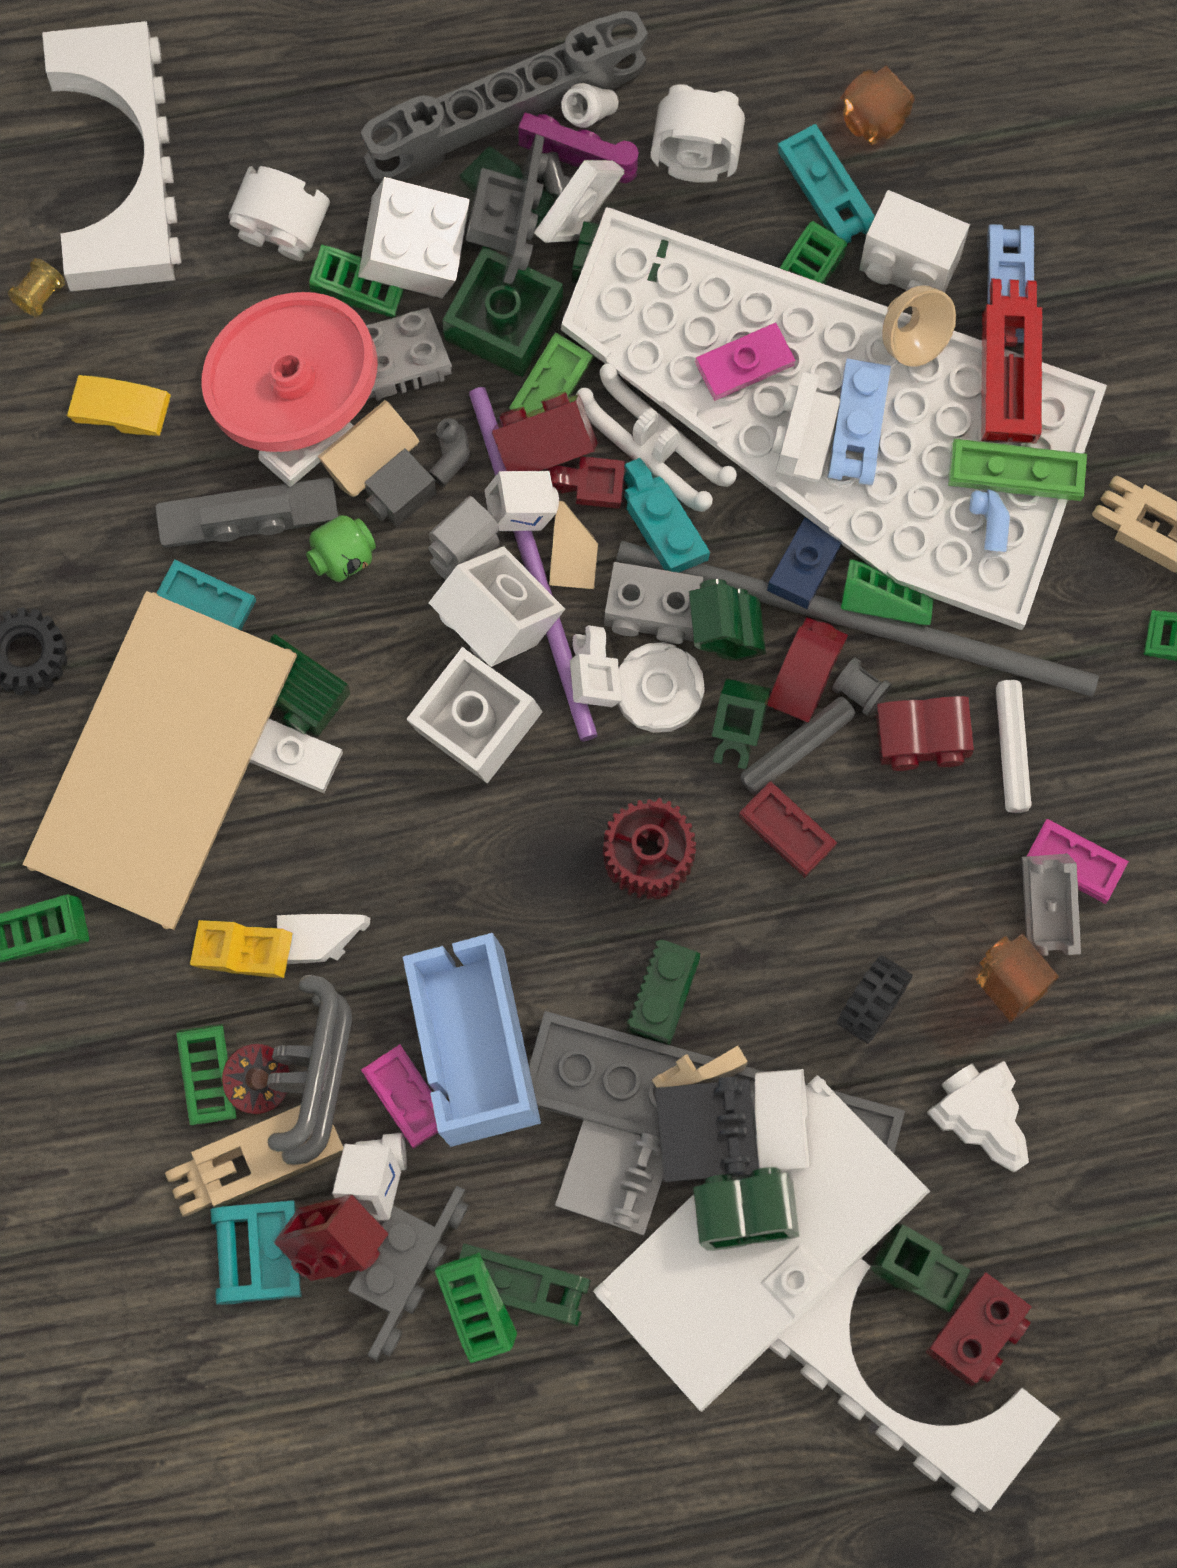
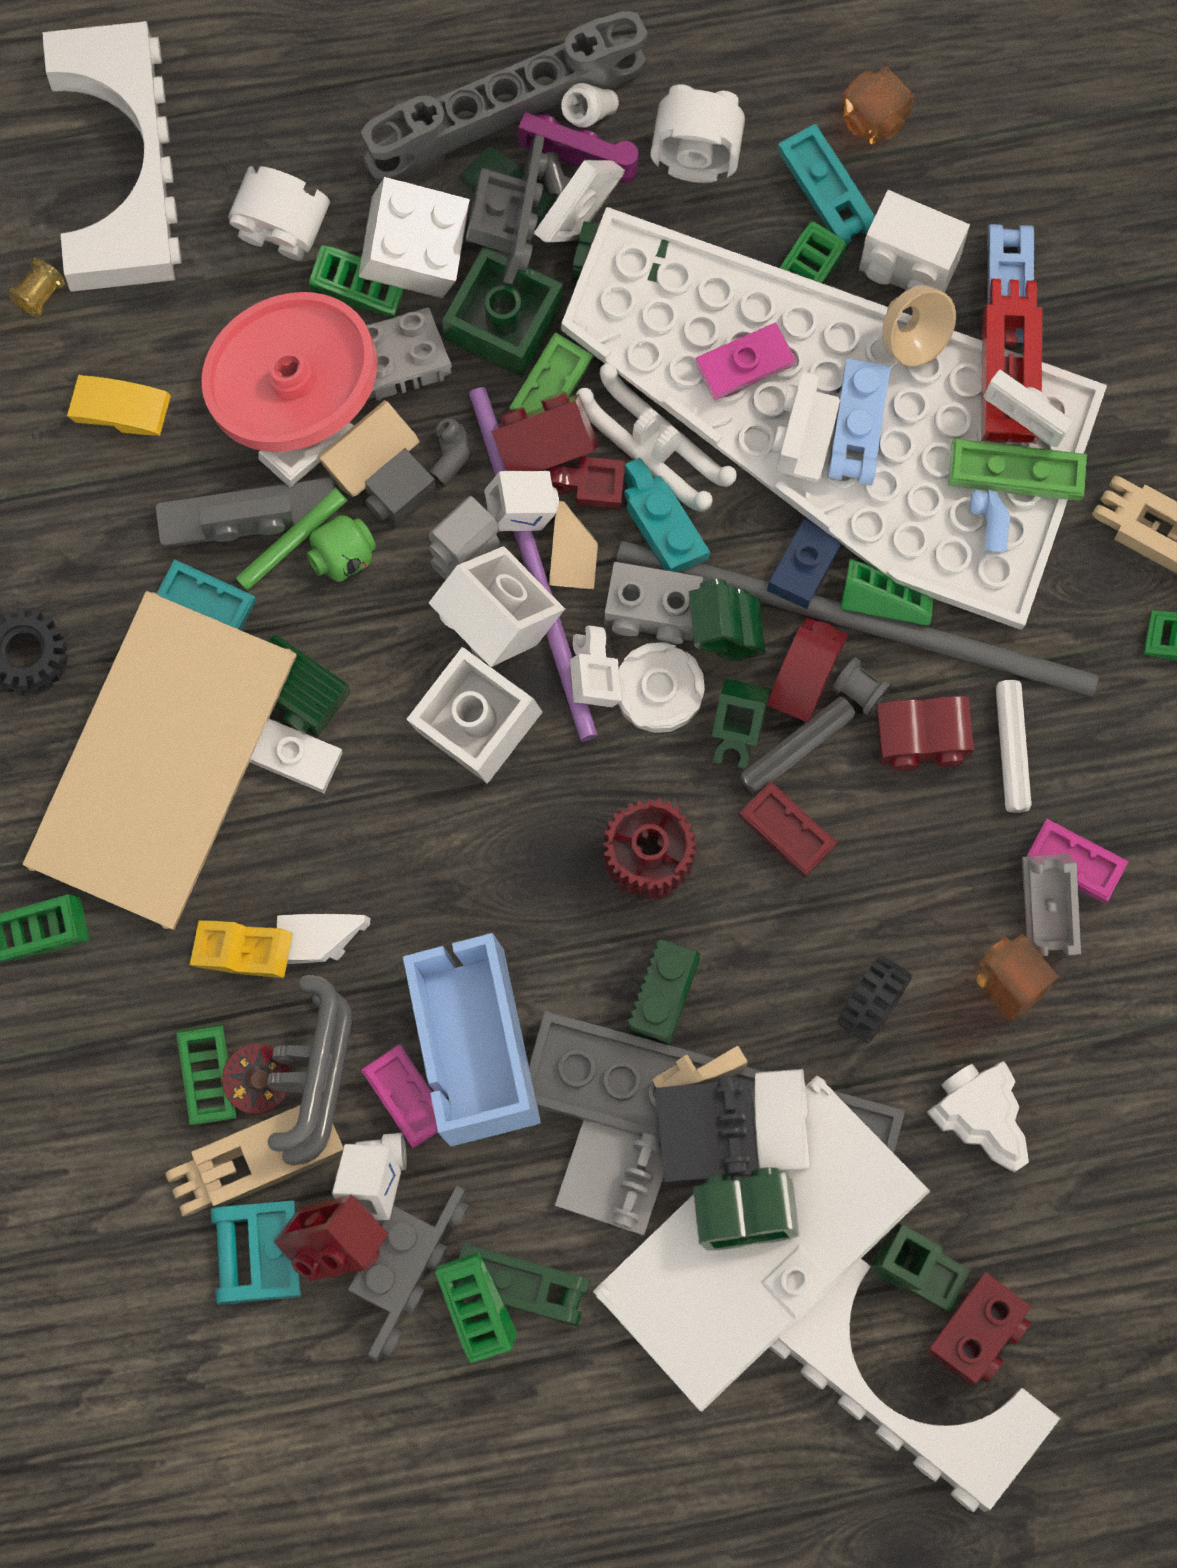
(291, 539): none -> bright green bar
(1028, 408): none -> white plate

